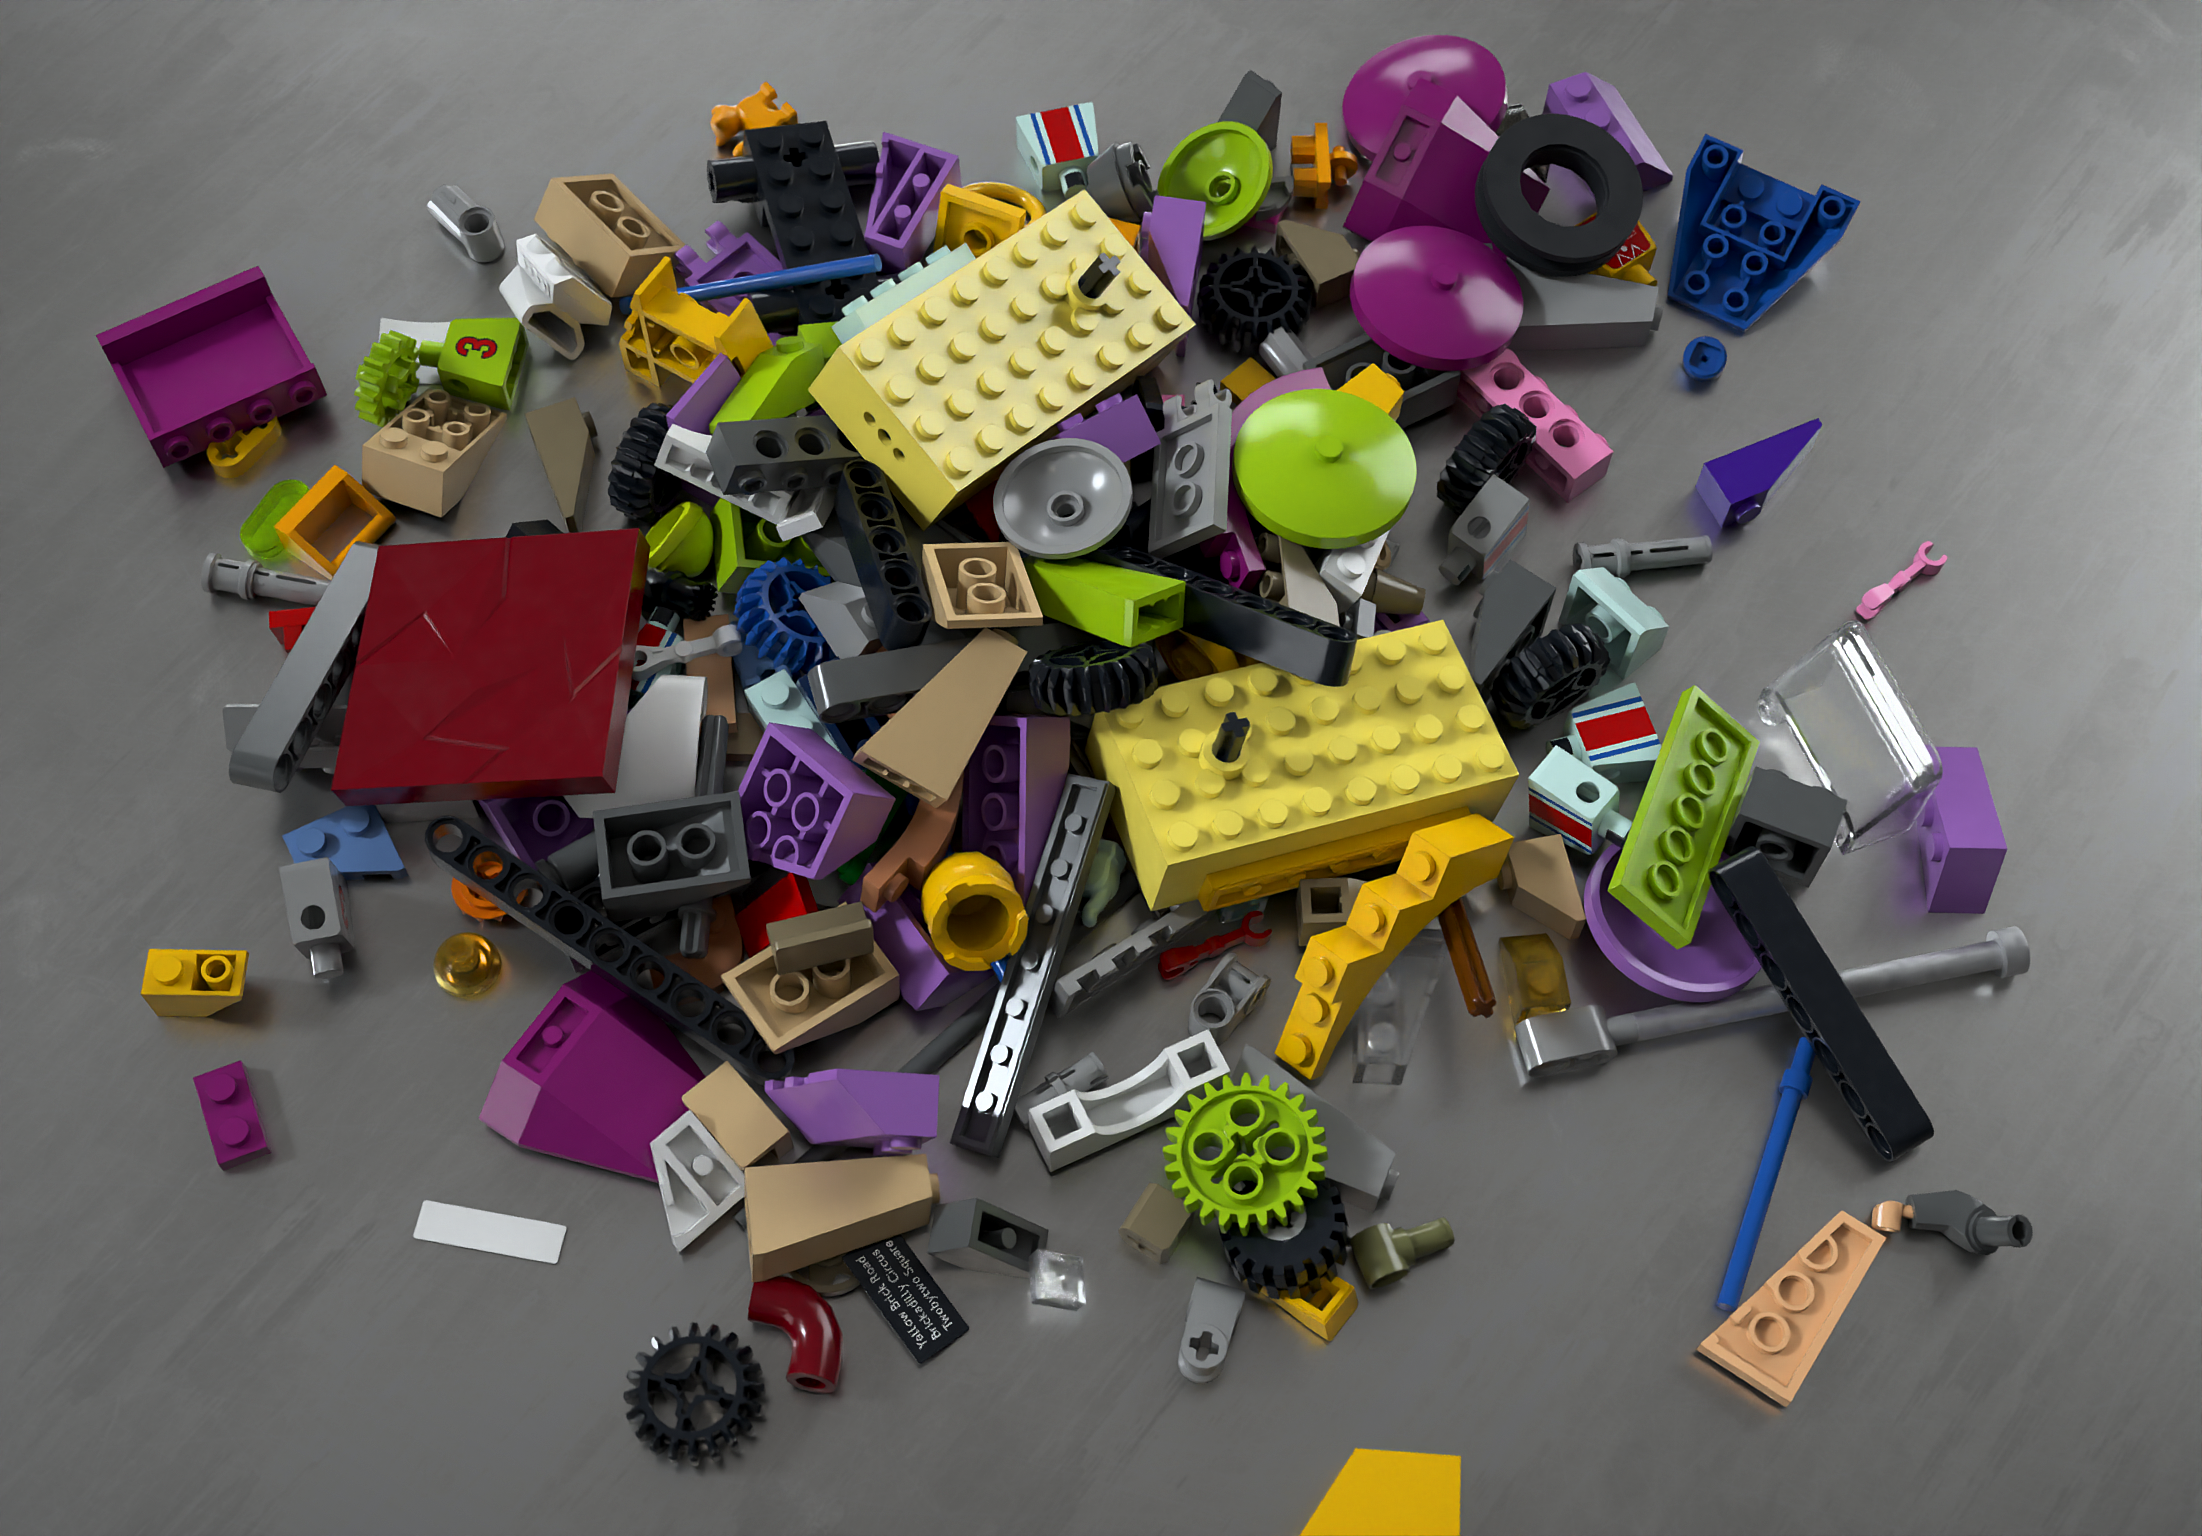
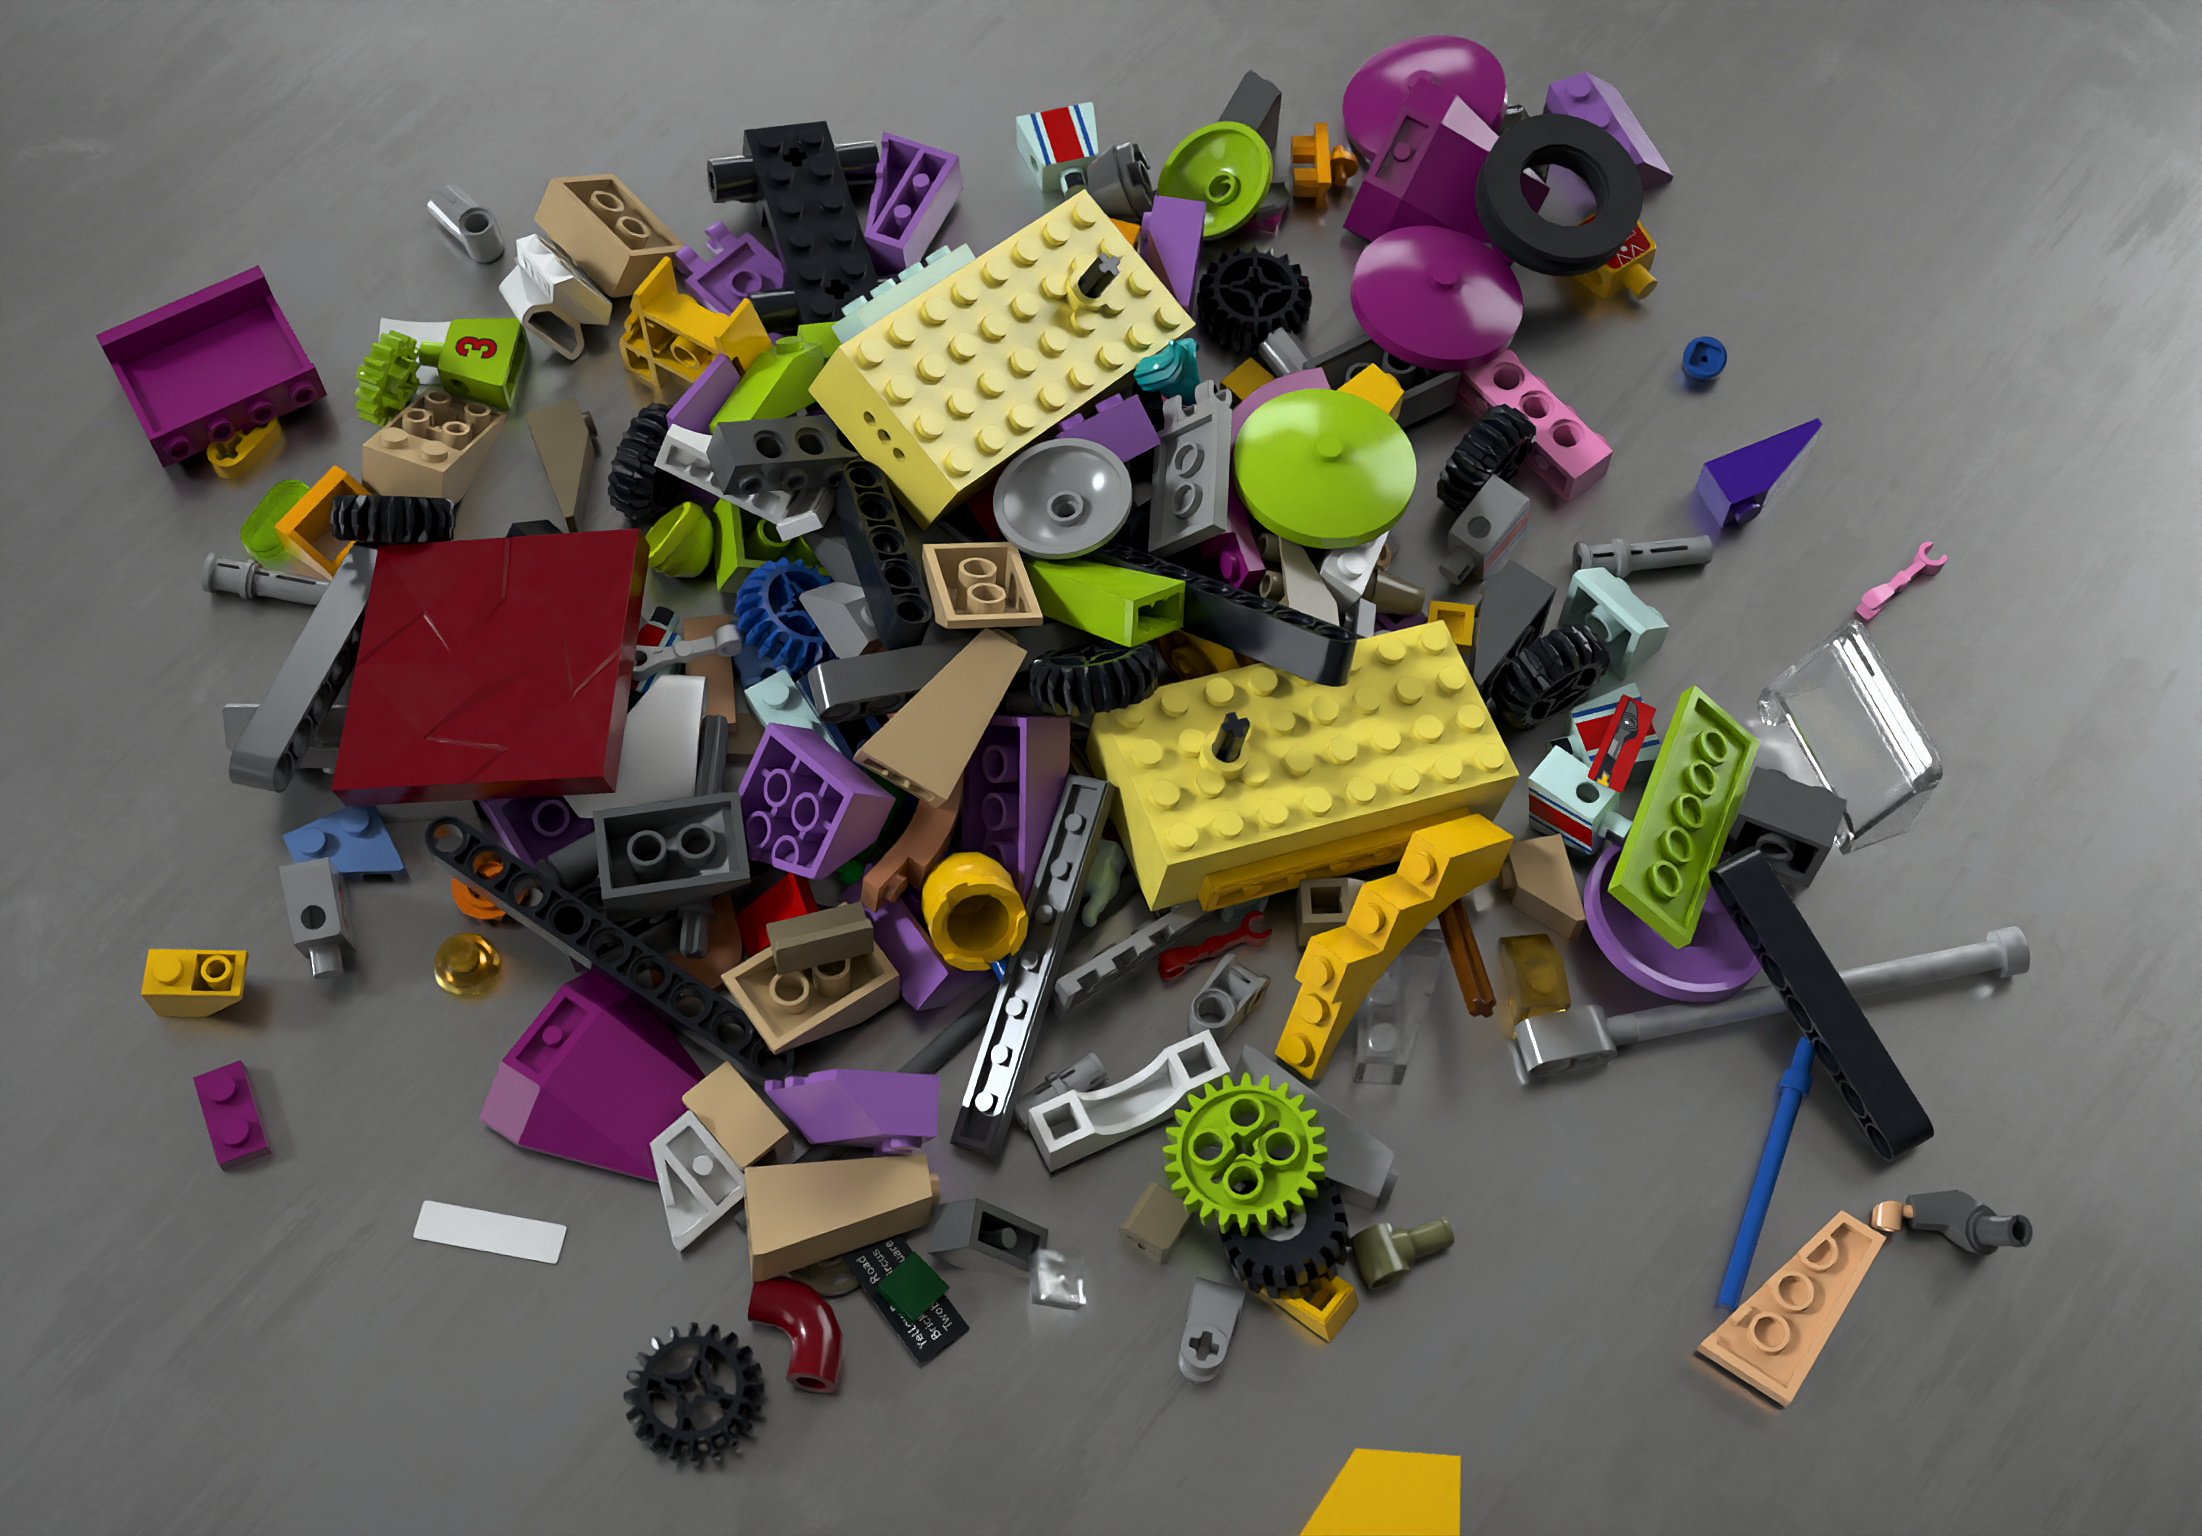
(289, 624): red tile -> none
(392, 519): none -> black gear
(680, 593): black connector -> none
(750, 113): light orange animal -> none
(776, 279): blue bar -> none
(912, 1288): none -> dark green tile
(978, 219): yellow tile -> none
(1171, 371): none -> teal hair
(1321, 256): dark tan slope -> none
(1458, 619): none -> yellow tile
(1583, 312): light grey slope -> none
(1621, 743): none -> red sticker
(1747, 235): blue wedge -> none
(1960, 836): medium lavender wedge -> none

